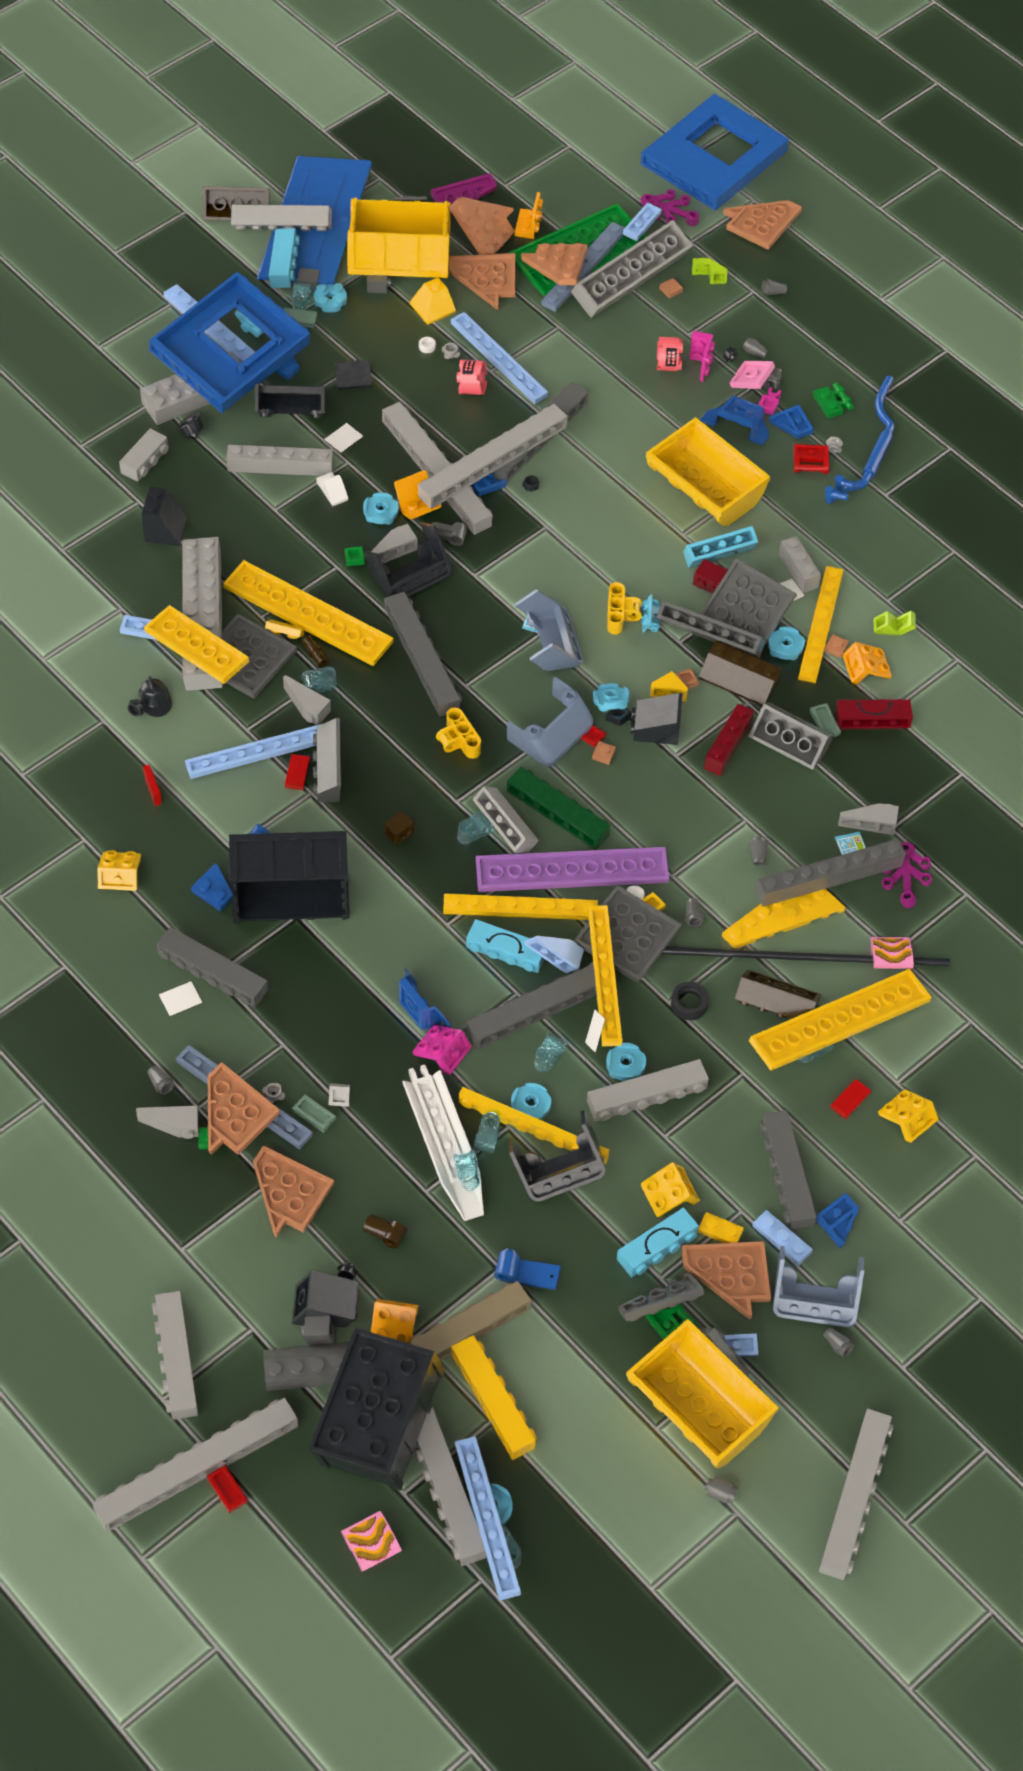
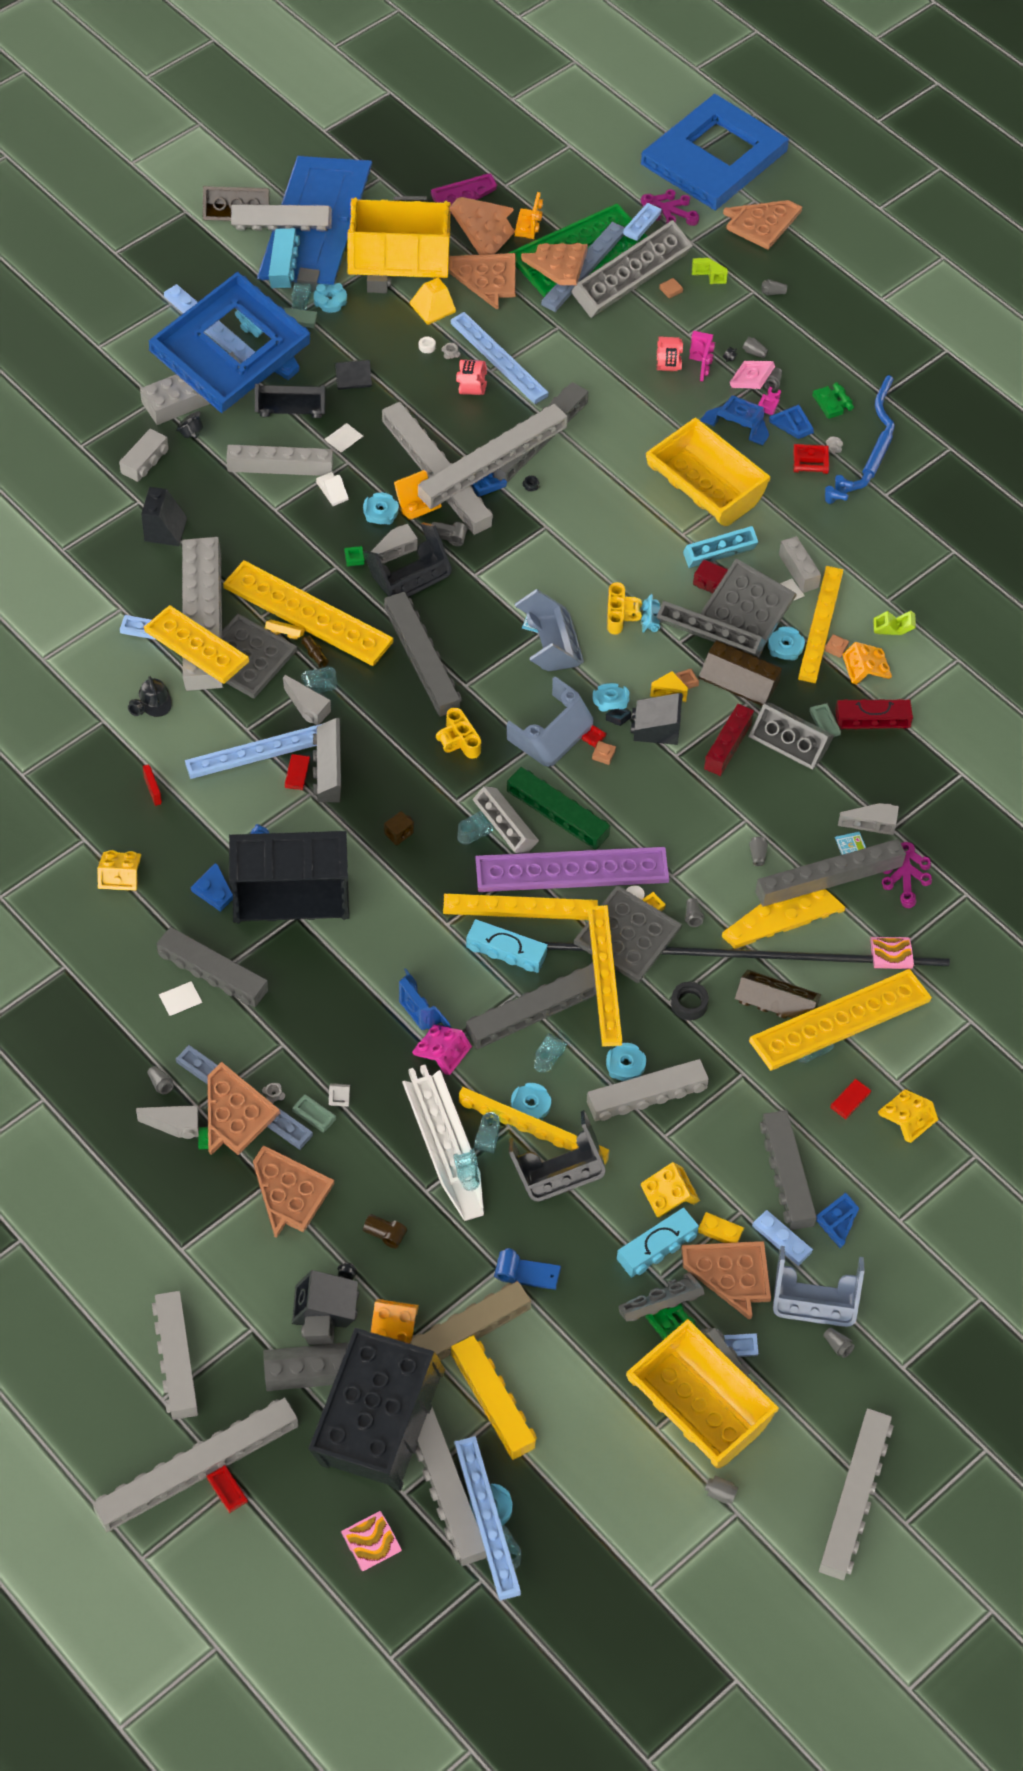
(560, 952): light blue slope -> none
(594, 1030): white sticker -> none

